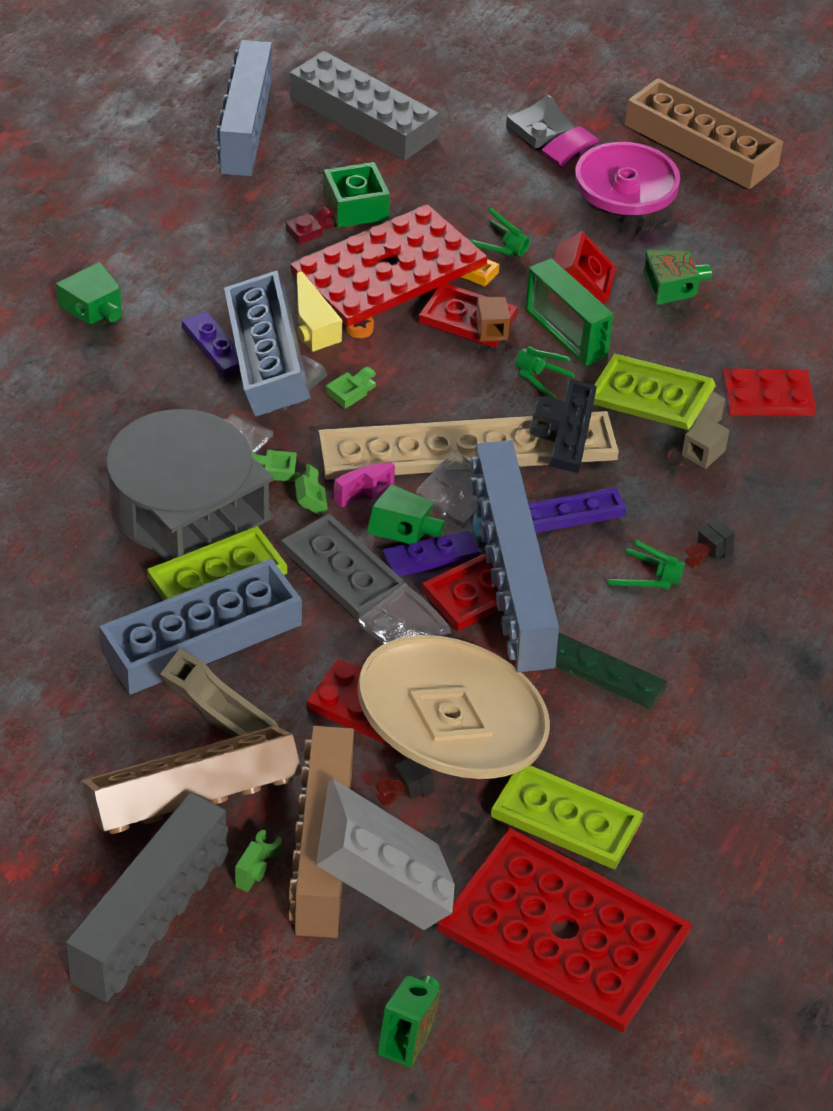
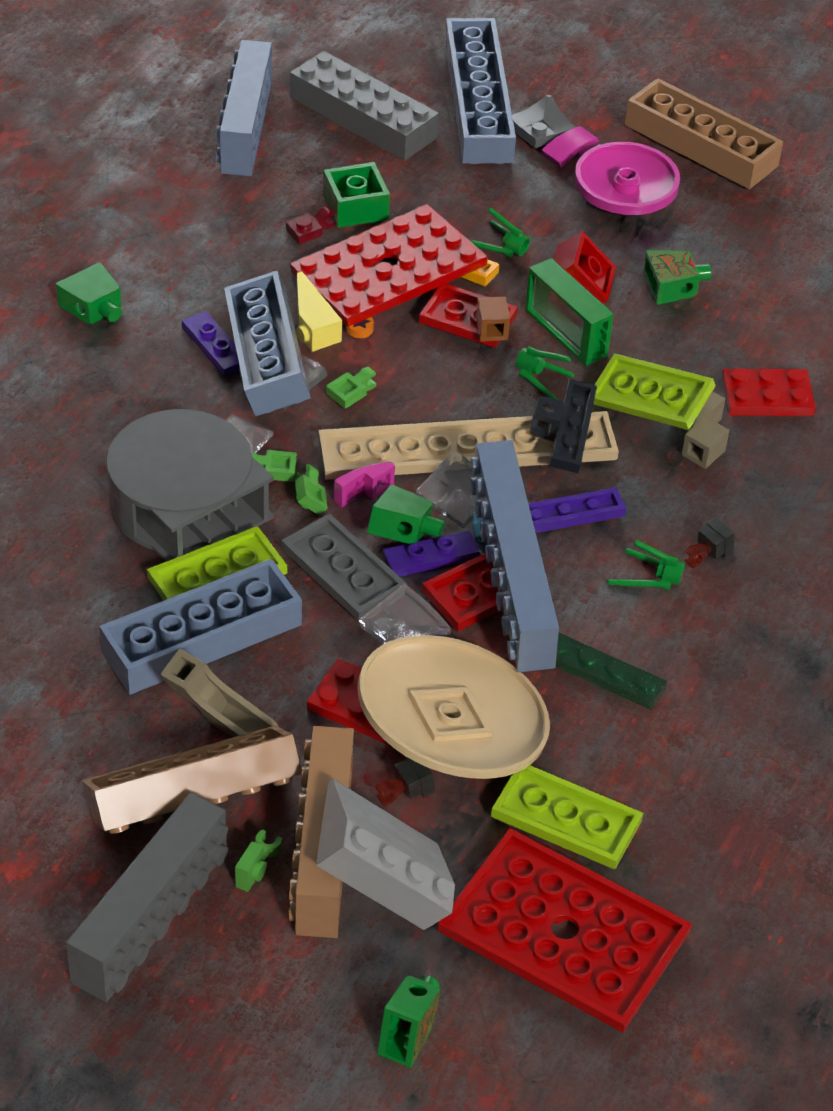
(479, 91): none -> sand blue brick

